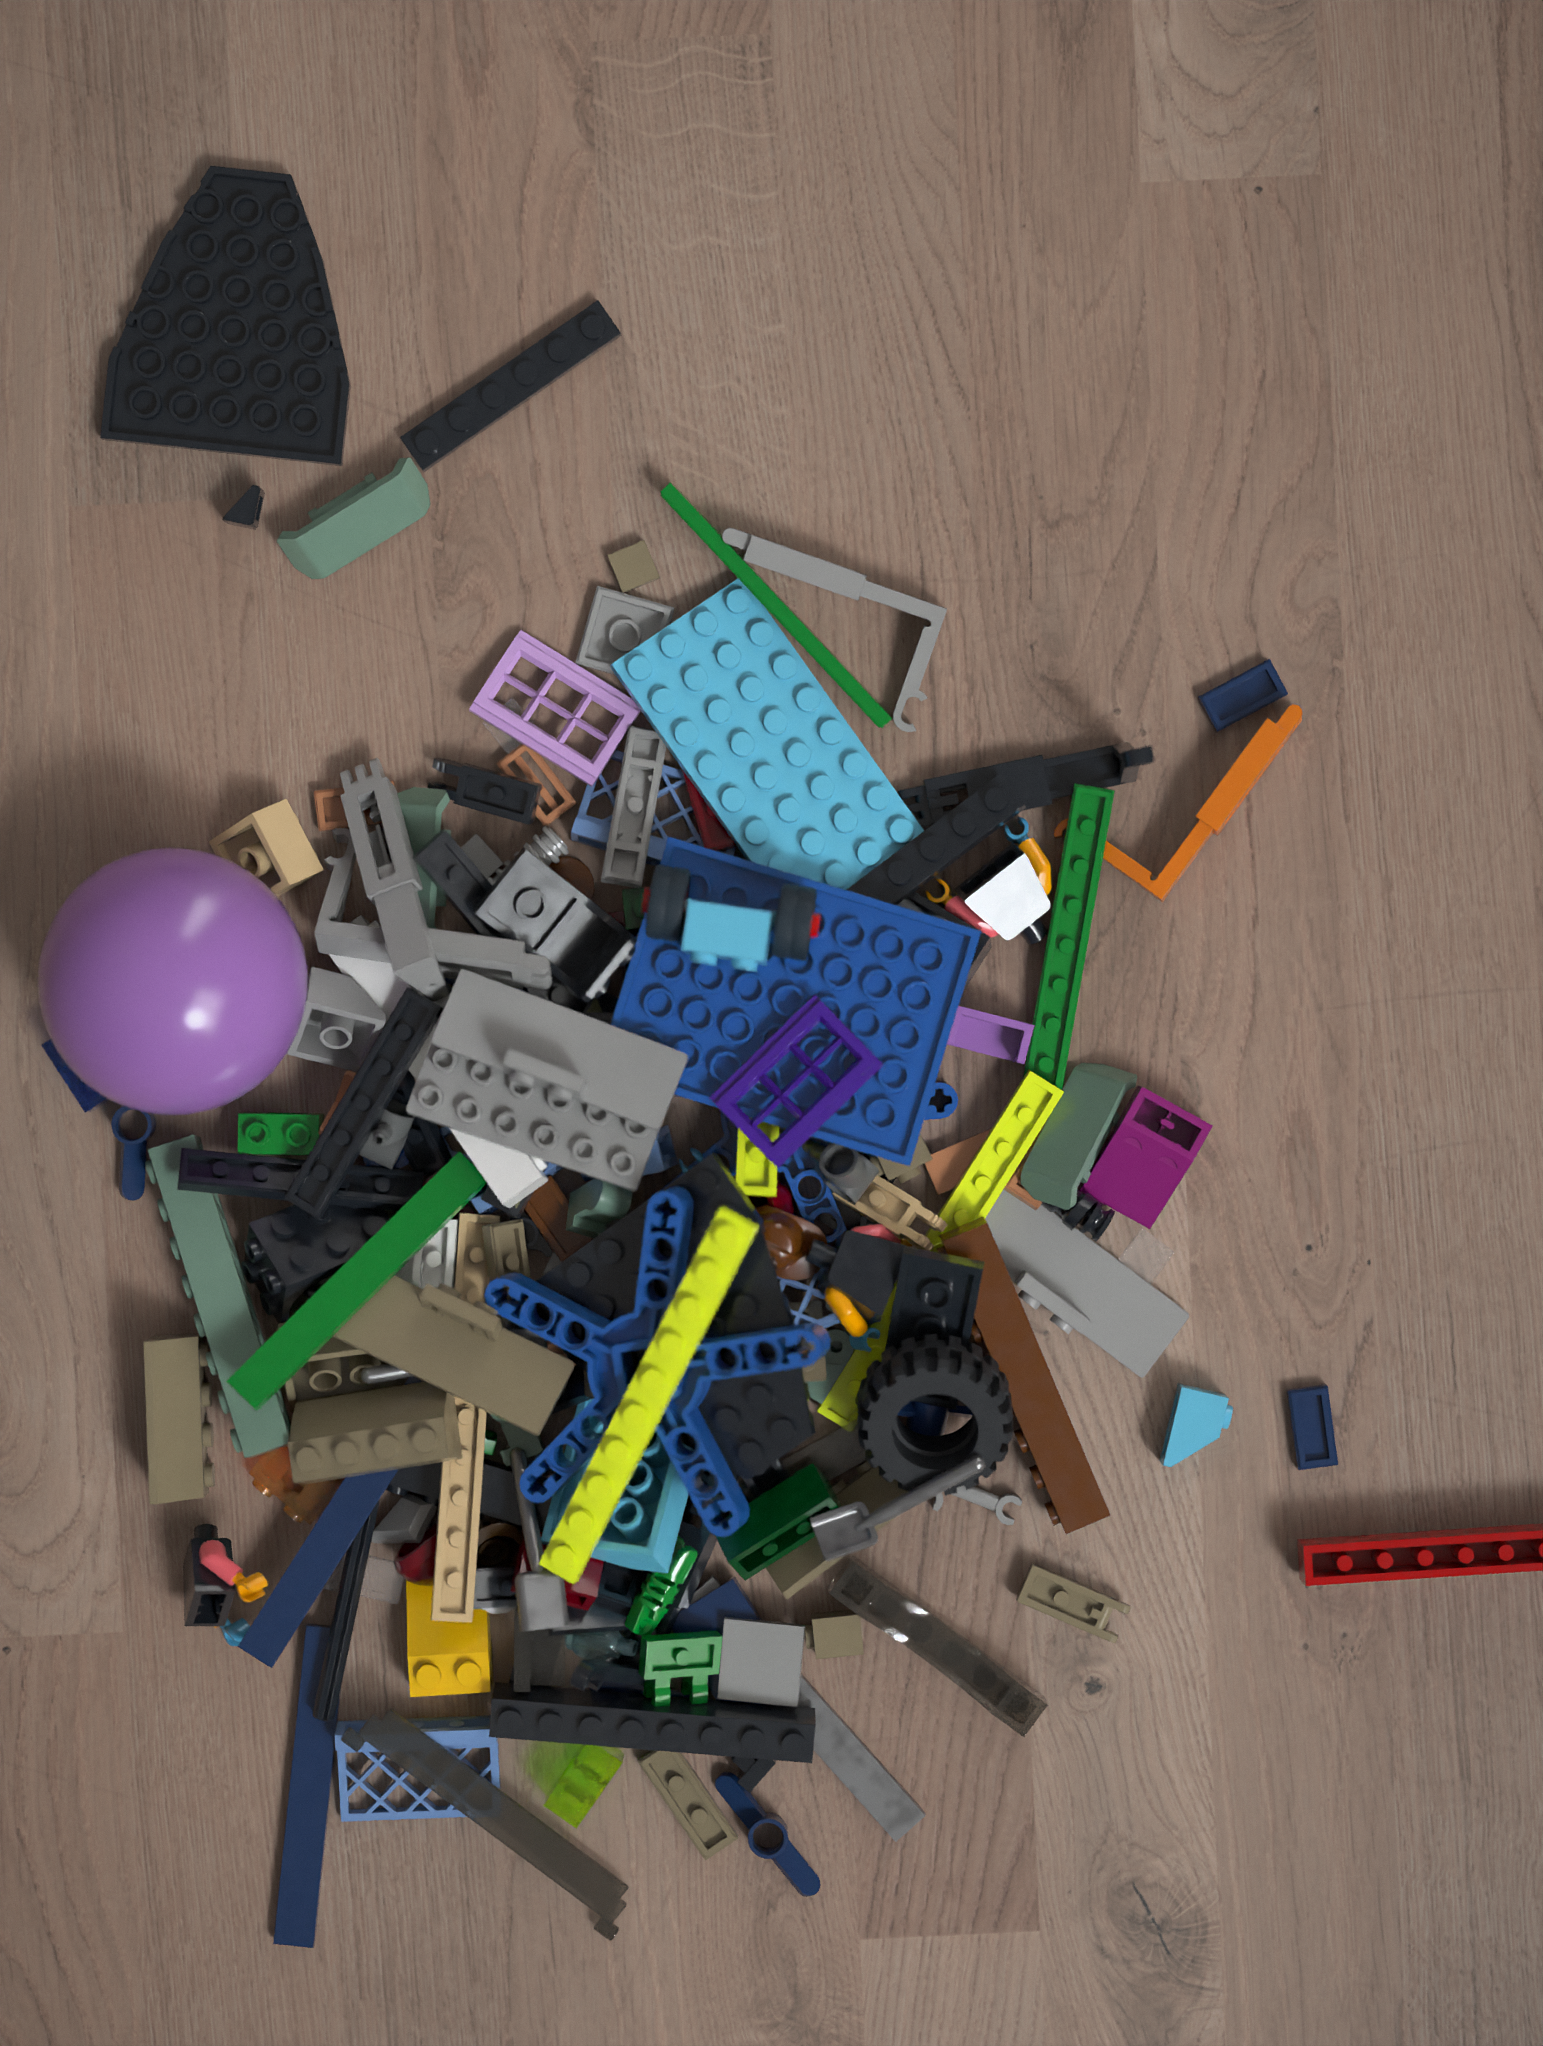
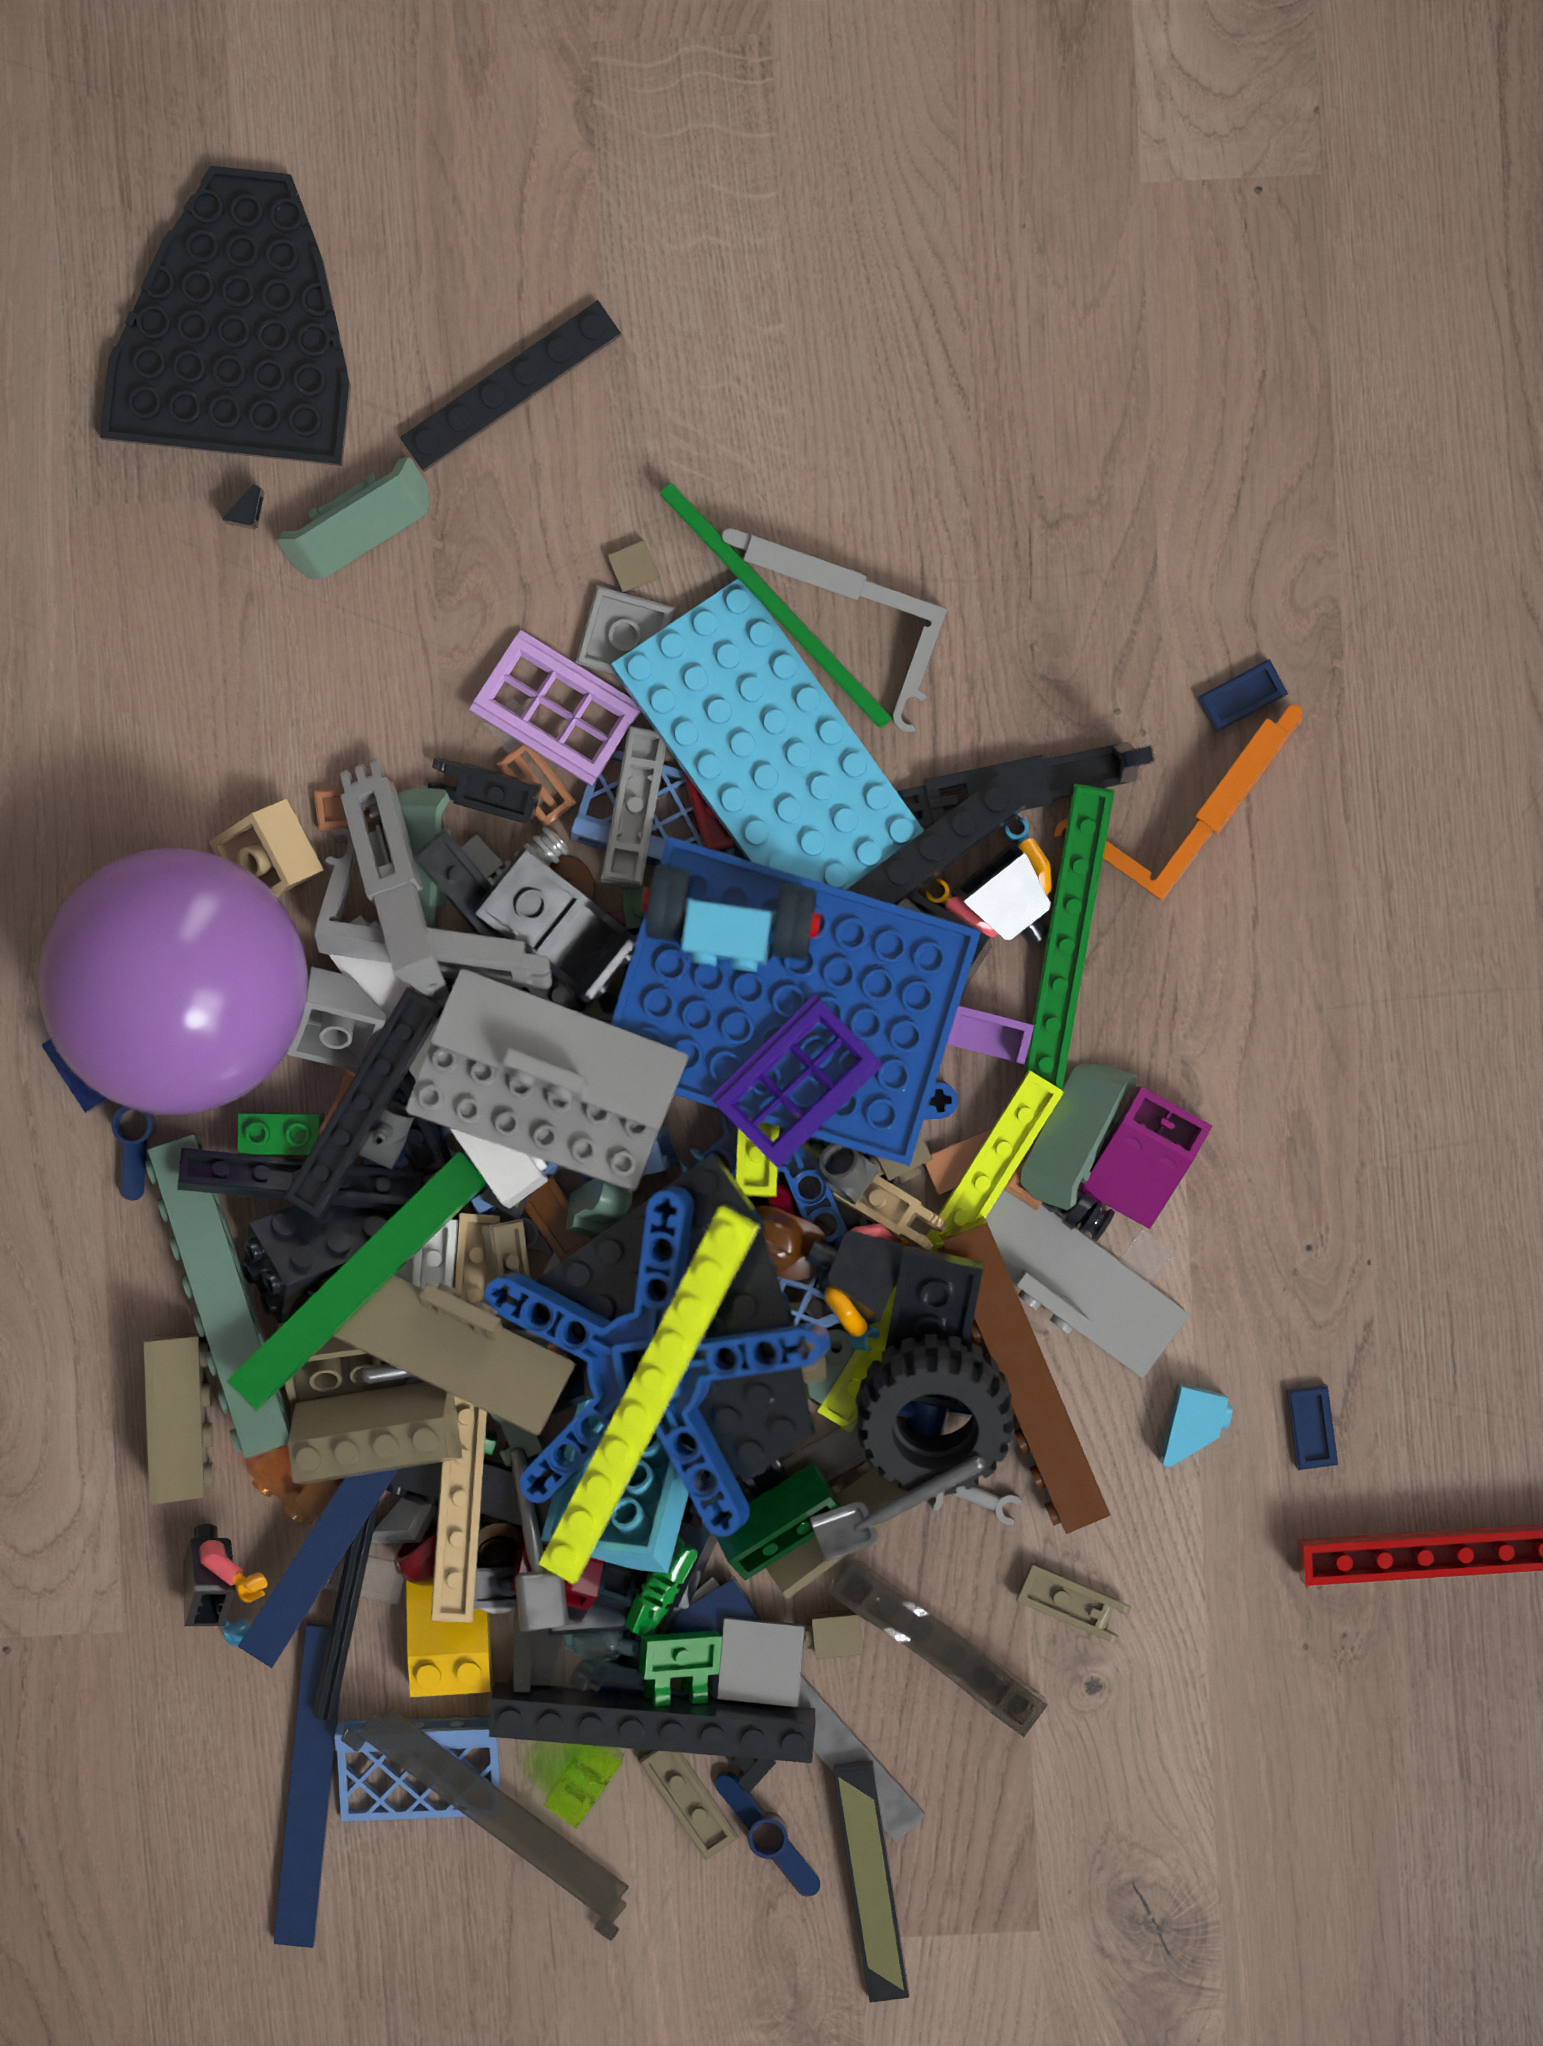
(871, 1881): none -> olive tile

